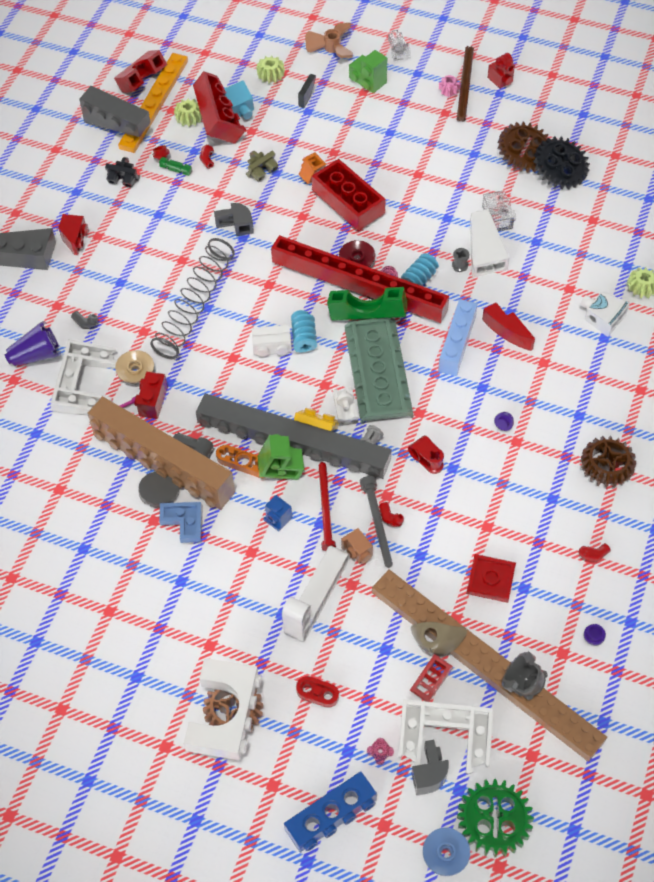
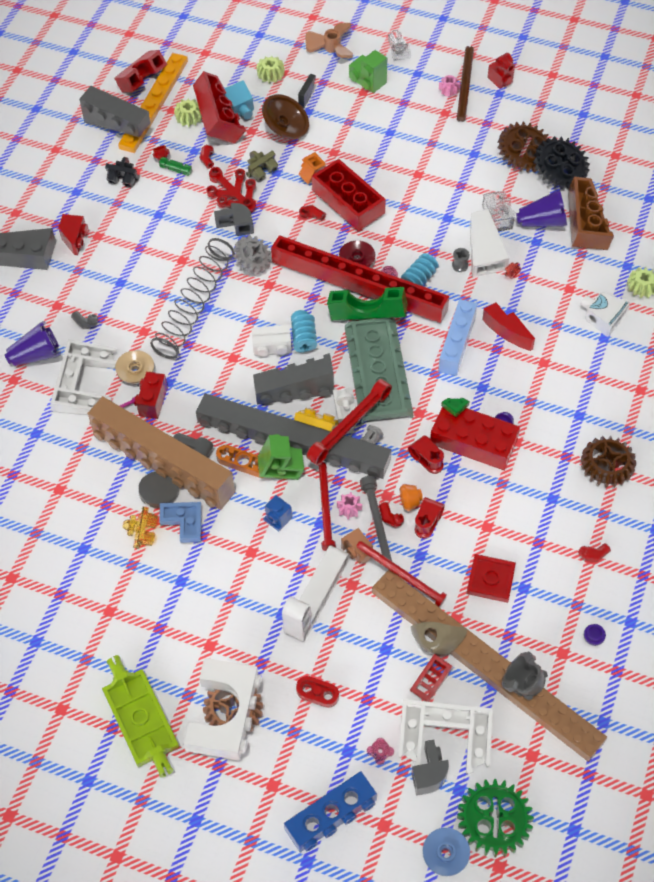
(140, 717): none -> lime plate
(144, 520): none -> clear yellow hips
(231, 191): none -> red plant
(259, 260): none -> light grey gear
(285, 116): none -> reddish brown dish
(295, 381): none -> dark grey wedge
(312, 211): none -> red arm
(319, 450): none -> red piece
(349, 505): none -> bright pink gear
(402, 573): none -> red bar
(410, 496): none -> orange cone
(428, 517): none -> red piece
(455, 406): none -> green tile
(476, 436): none -> red brick
(512, 270): none -> clear red plate
(544, 212): none -> dark purple cone
(587, 219): none -> dark orange wedge

